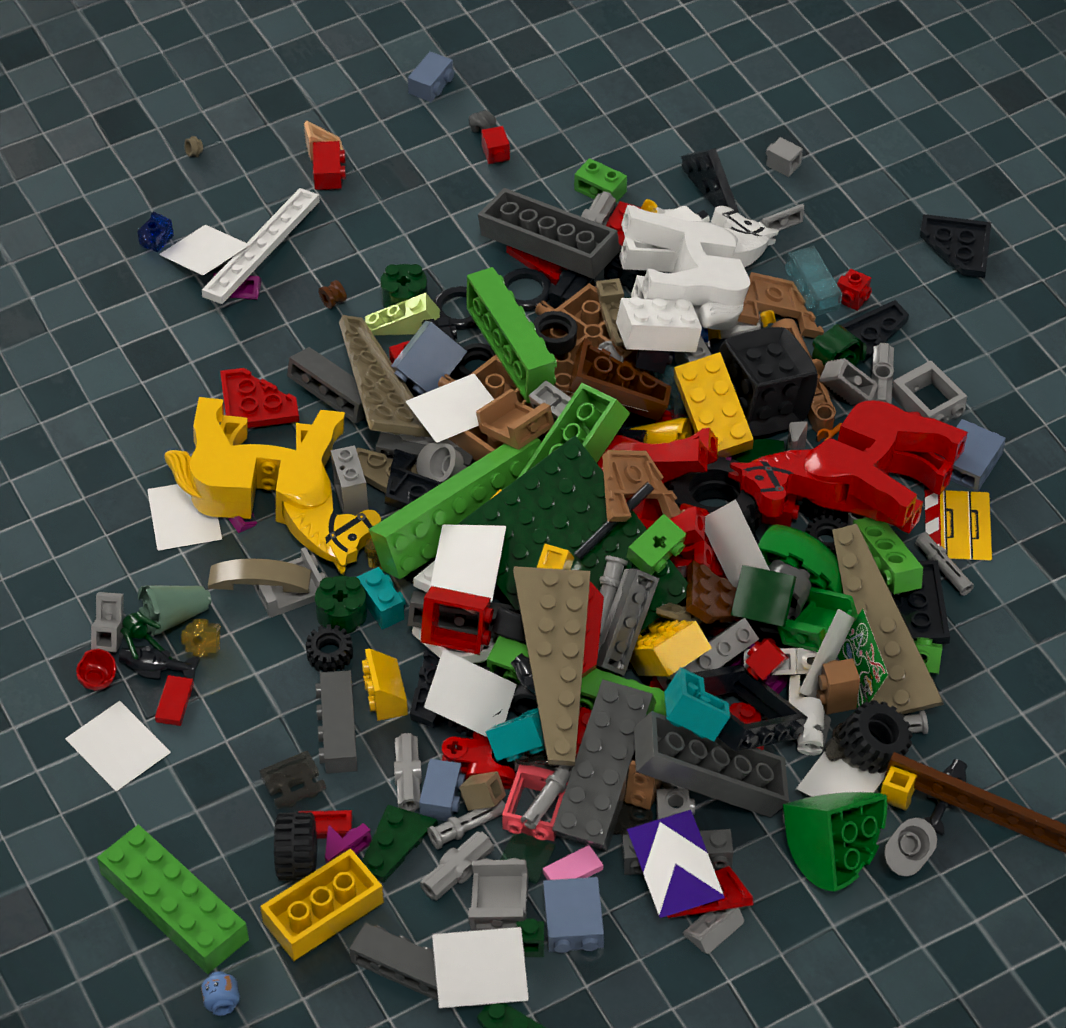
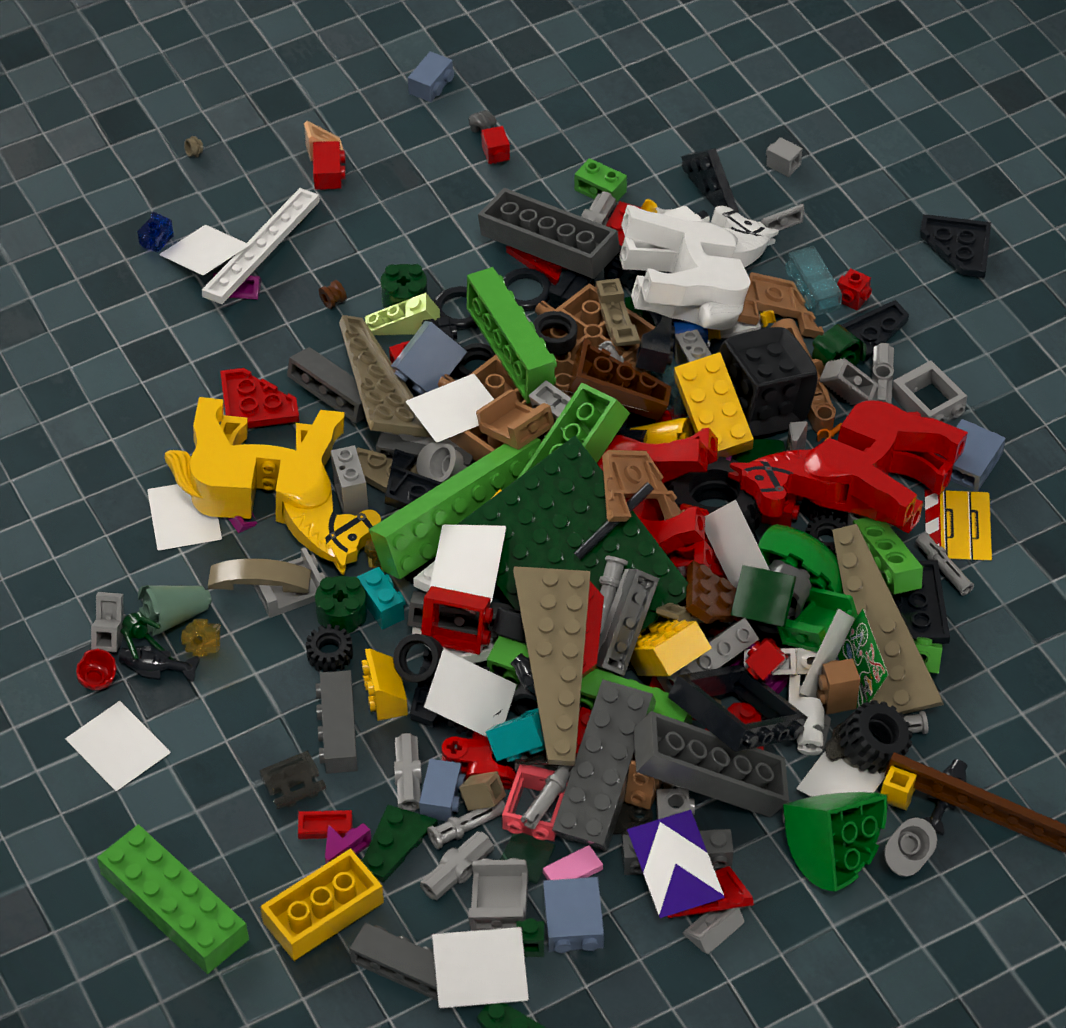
(174, 700): red tile -> none
(220, 993): medium blue head -> none
(295, 845): black tyre -> none
(402, 650): none -> black tyre
(555, 558): yellow panel -> none
(658, 324): white brick -> none
(661, 533): bright green brick -> none
(693, 707): teal brick -> none

